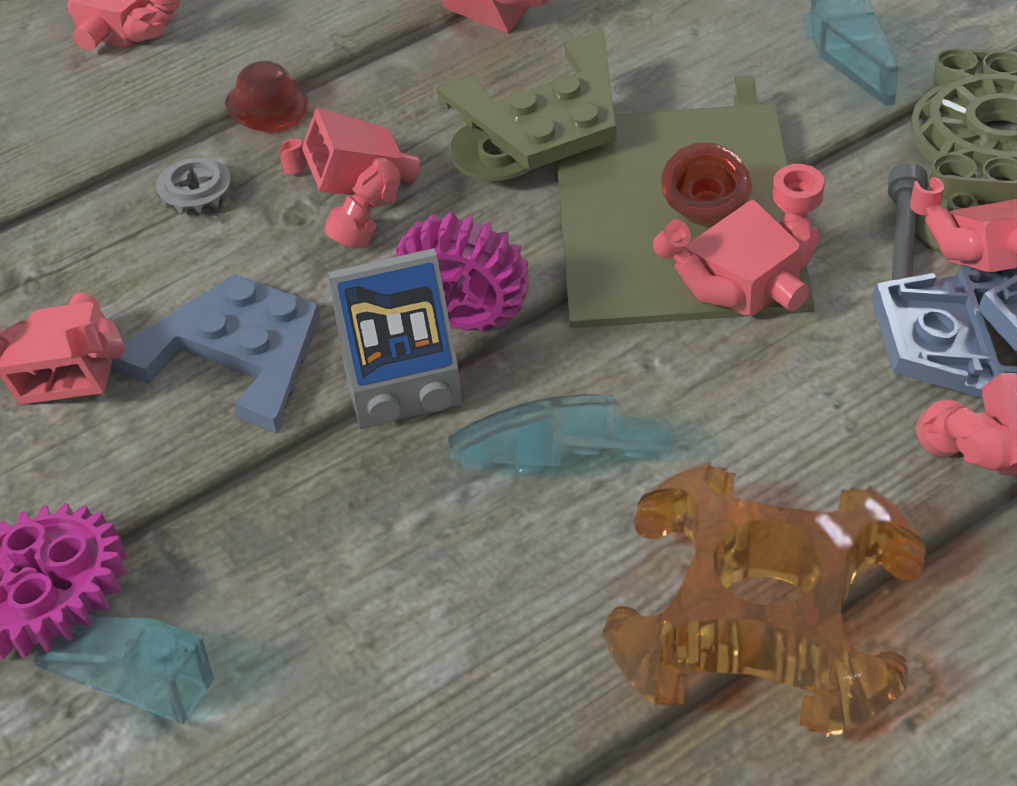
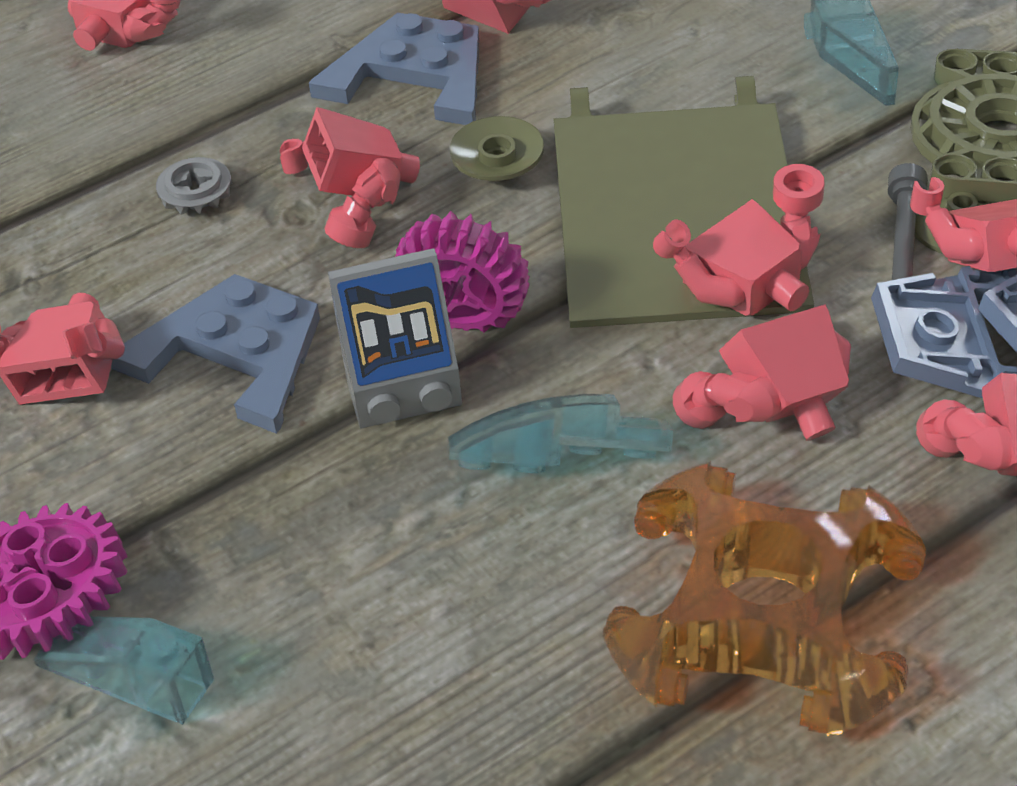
(266, 98): clear red hat -> none
(415, 53): none -> sand blue wing
(548, 119): olive wing -> none
(706, 183): clear red hat -> none
(776, 373): none -> coral torso

